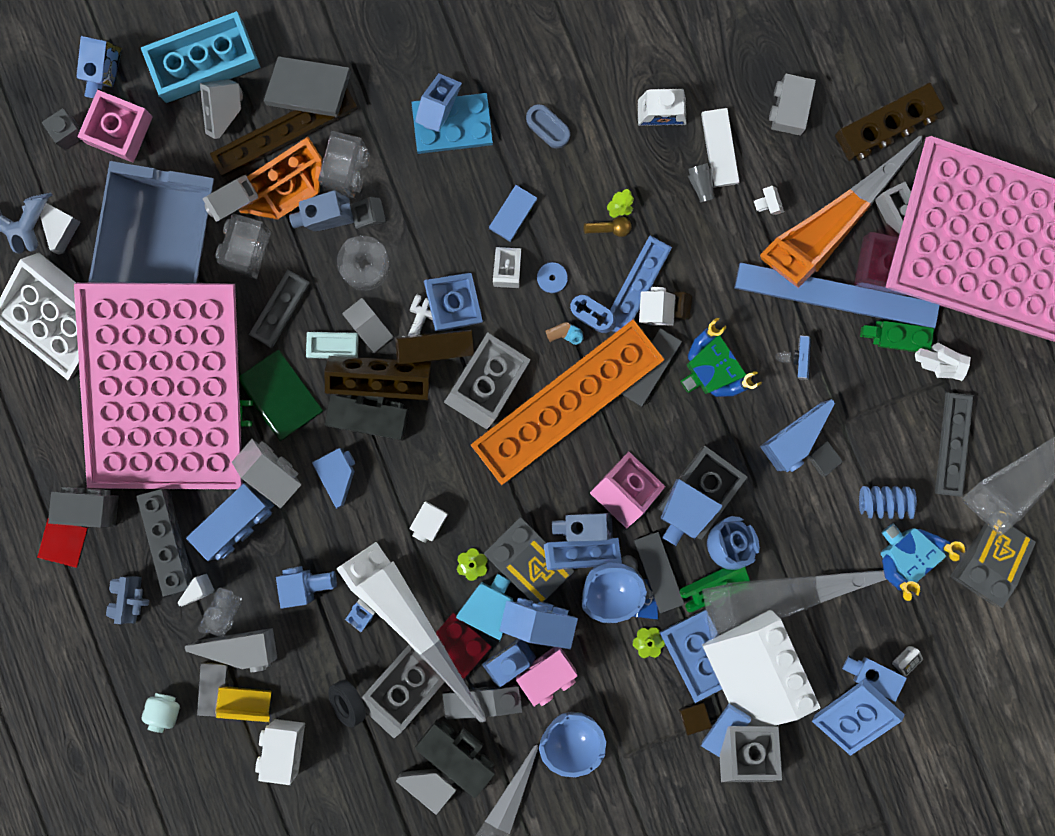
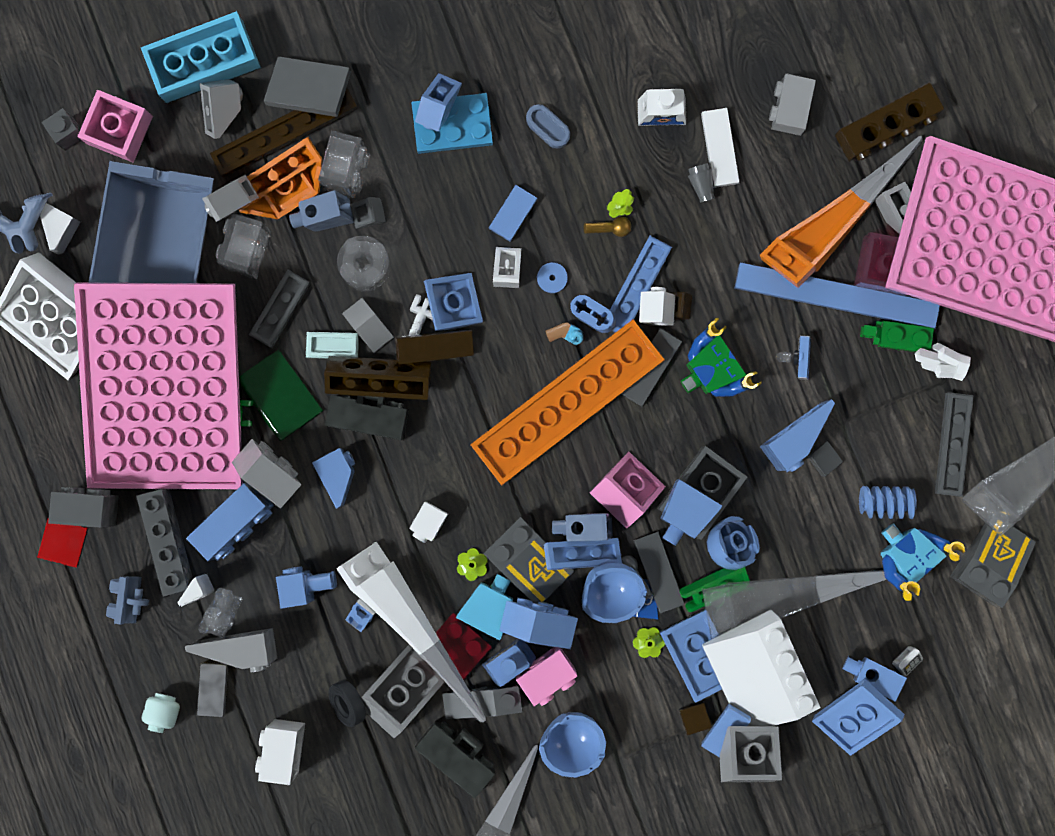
(97, 64): medium blue torso -> none
(243, 704): yellow panel -> none
(428, 786): light grey slope -> none
(487, 381): light grey slope -> none
(770, 201): white tile -> none

